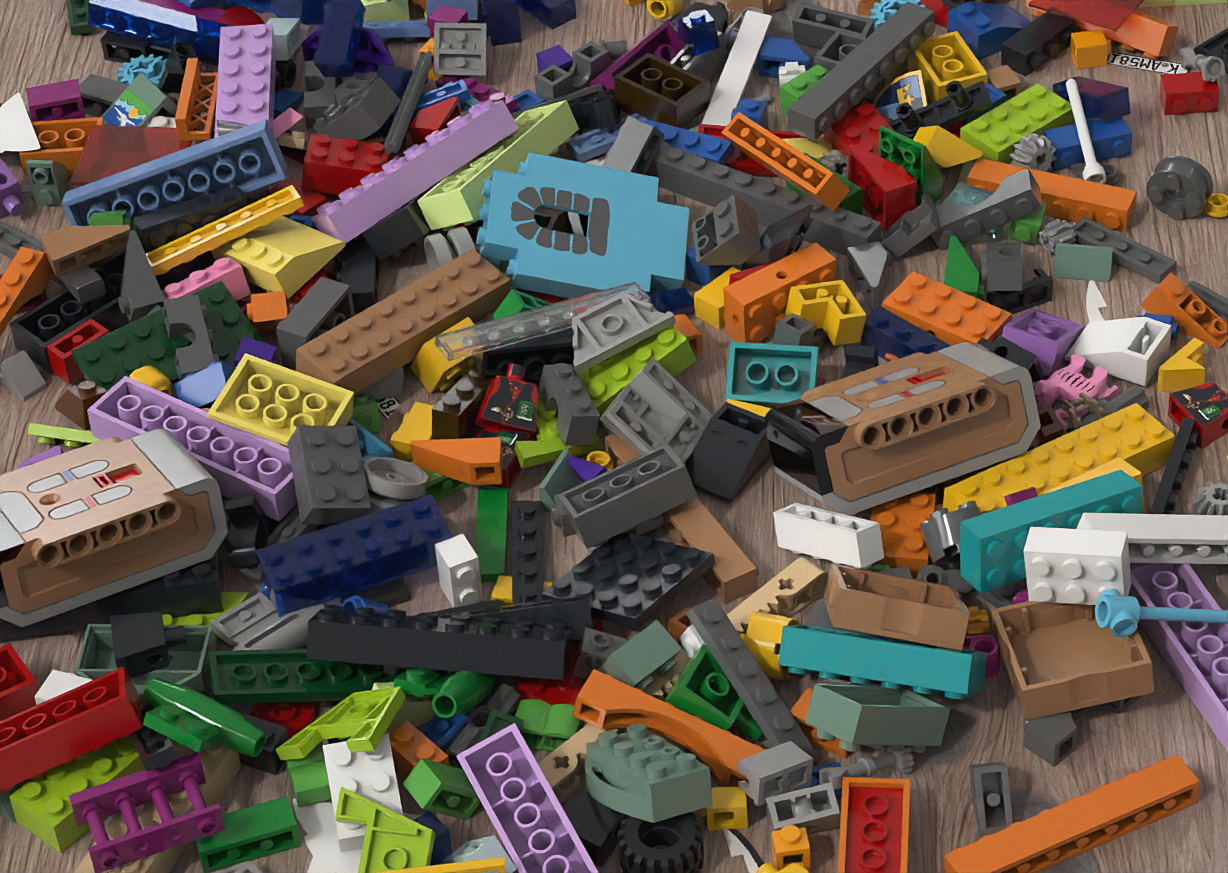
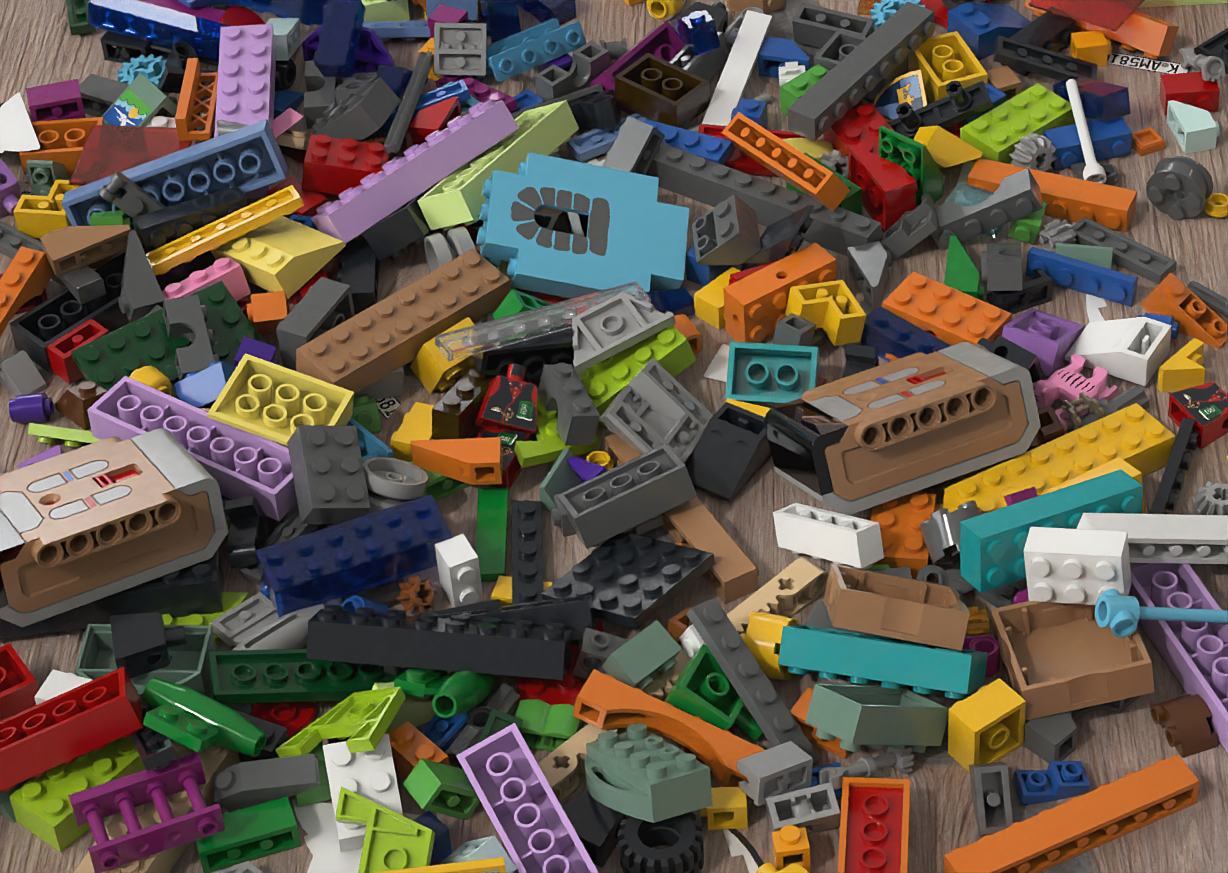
(31, 408): none -> dark purple brick
(43, 214): none -> yellow brick
(134, 201): none -> dark grey plate
(264, 780): none -> dark grey slope
(408, 595): none -> dark orange gear
(532, 48): none -> dark azure fence
(718, 368): none -> white sticker
(986, 725): none -> yellow brick
(1041, 60): none -> black plate
(1058, 782): none -> blue slope
(1083, 276): none -> blue plate
(1147, 141): none -> orange tile
(1185, 724): none -> reddish brown cylinder
(1192, 127): none -> light aqua slope

